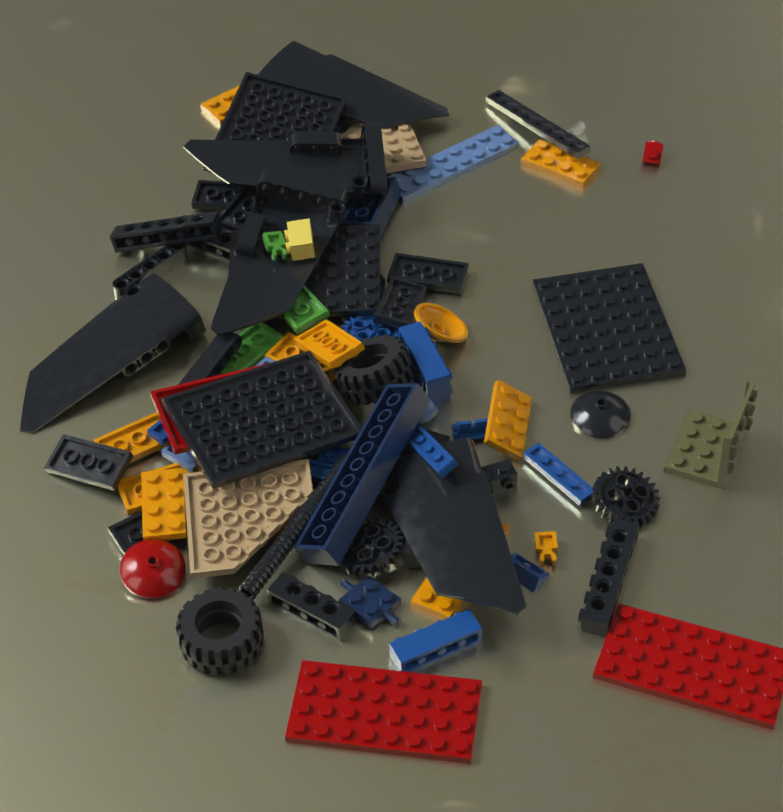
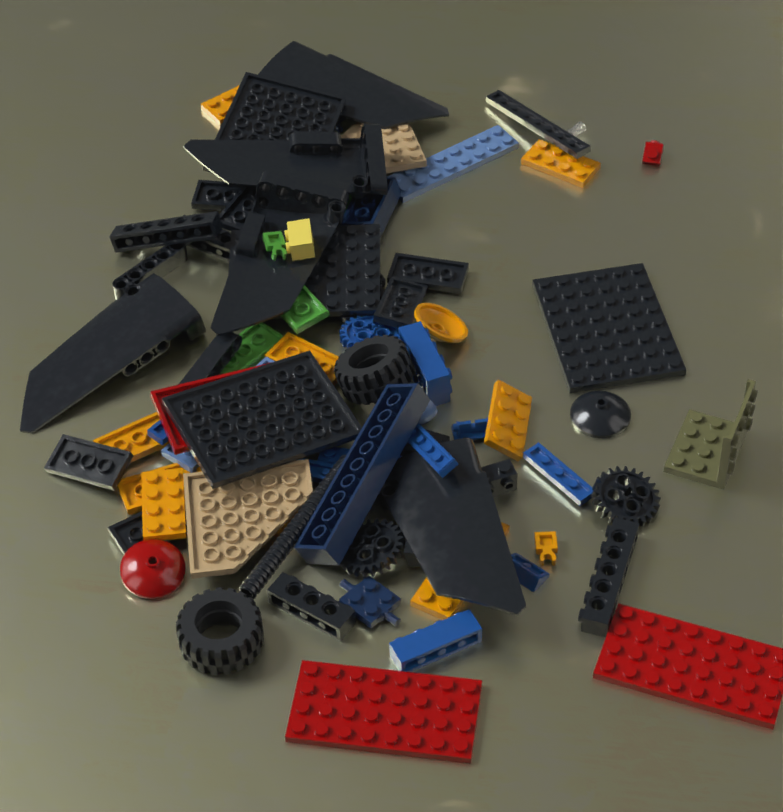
(329, 344): light orange plate -> none

